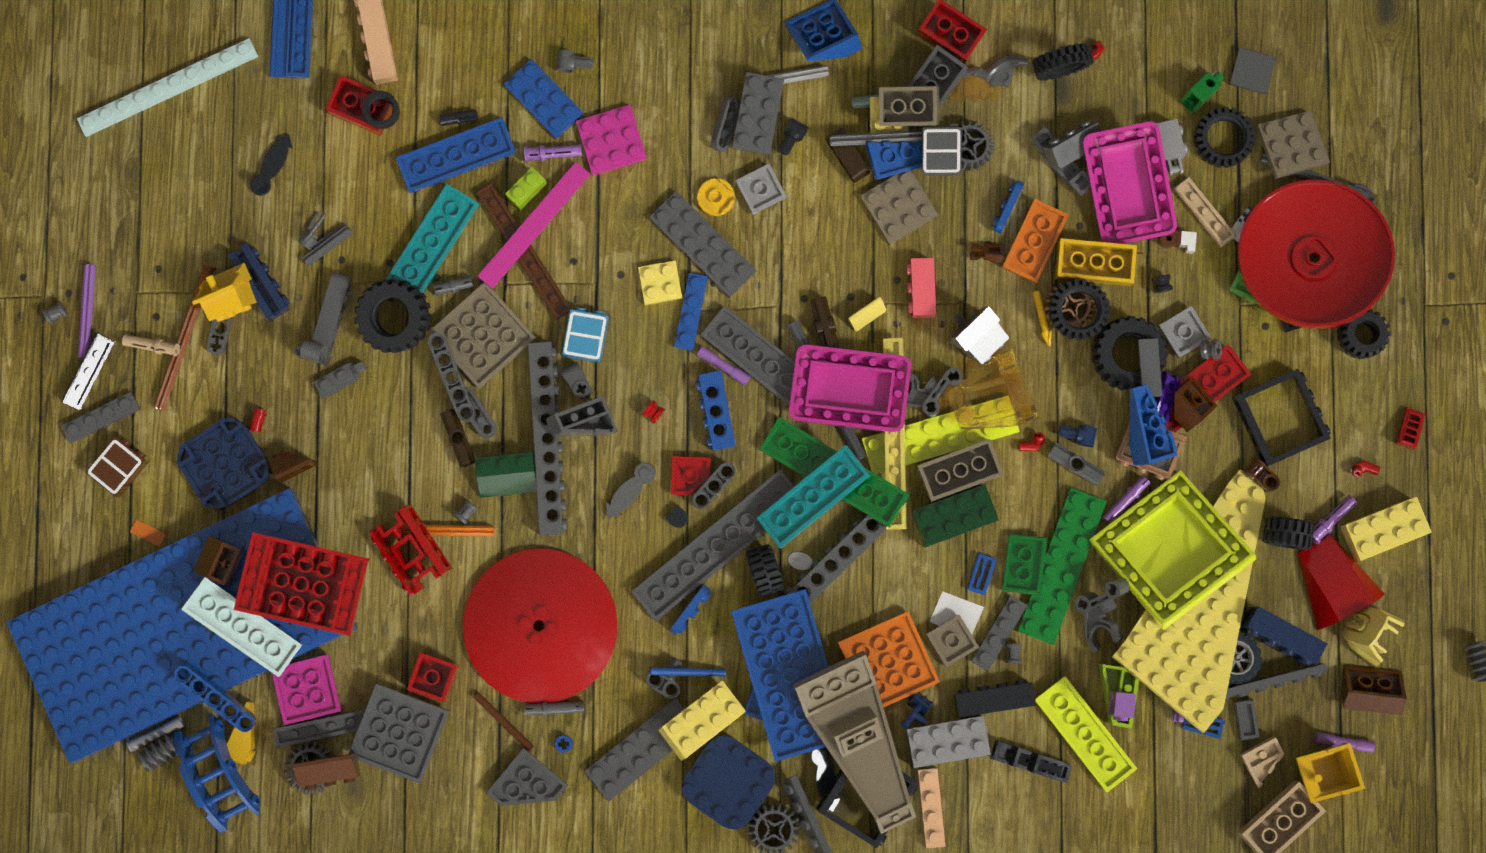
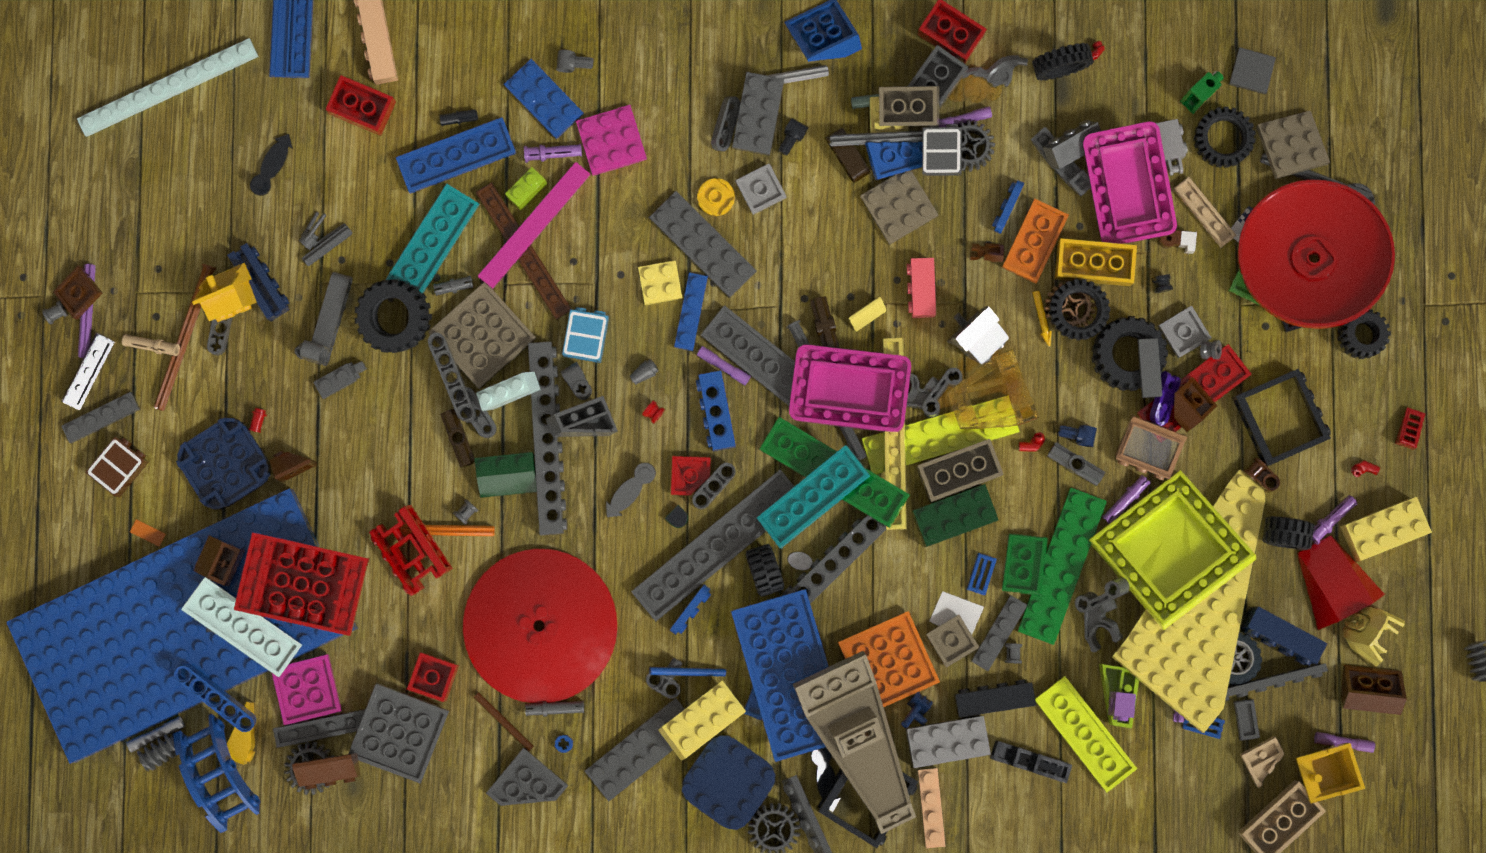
(77, 292): none -> reddish brown tile
(366, 110): black tyre -> none
(508, 391): none -> light aqua brick
(644, 371): none -> dark grey cone
(975, 115): none -> medium lavender piece
(1148, 434): blue wedge -> none

